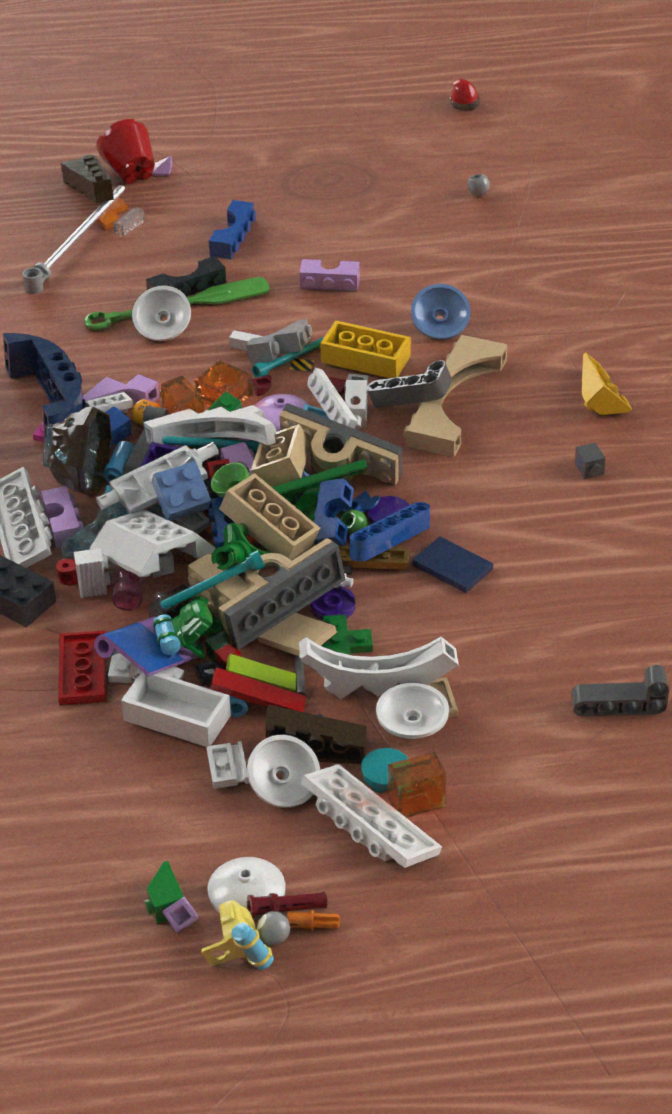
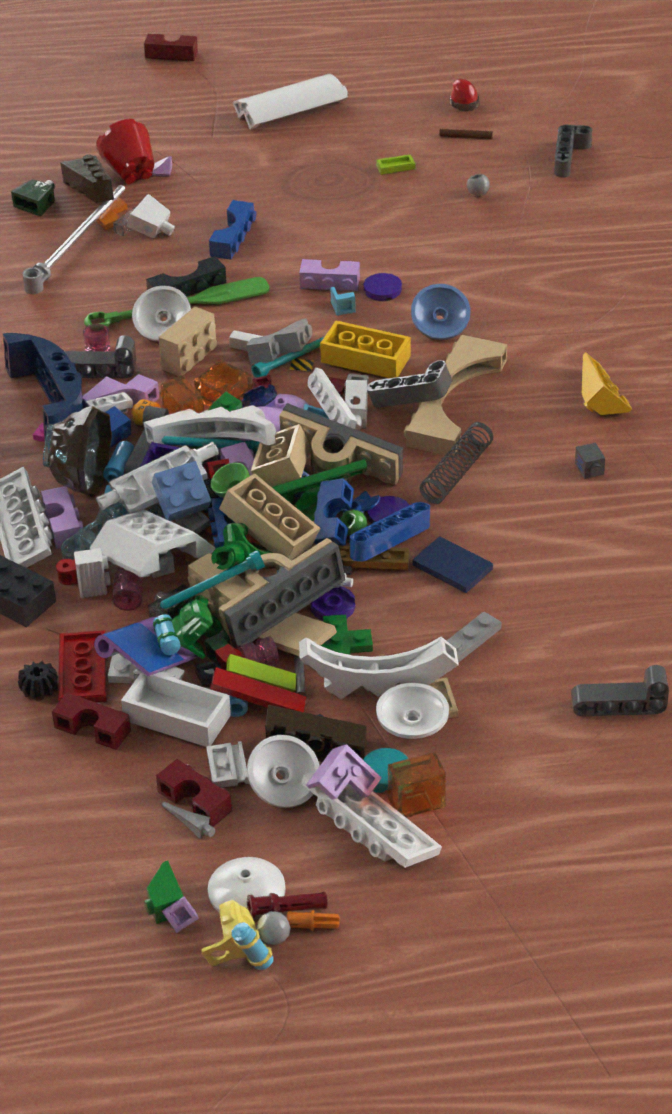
(34, 196): none -> dark green torso
(38, 680): none -> black gear
(96, 338): none -> clear pink wheel
(106, 363): none -> dark grey beam
(109, 724): none -> dark red arch
(150, 218): none -> white torso
(182, 49): none -> dark red arch
(182, 781): none -> dark red arch
(187, 341): none -> tan brick
(195, 822): none -> light grey piece
(259, 396): none -> clear blue tile
(263, 651): none -> clear pink wheel
(290, 100): none -> white cylinder
(342, 303): none -> medium azure panel
(344, 768): none -> lavender panel
(382, 286): none -> dark purple tile
(395, 164): none -> lime tile
(437, 483): none -> dark grey piece
(466, 133): none -> reddish brown bar
(474, 634): none -> light grey plate
(570, 138): none -> dark grey beam

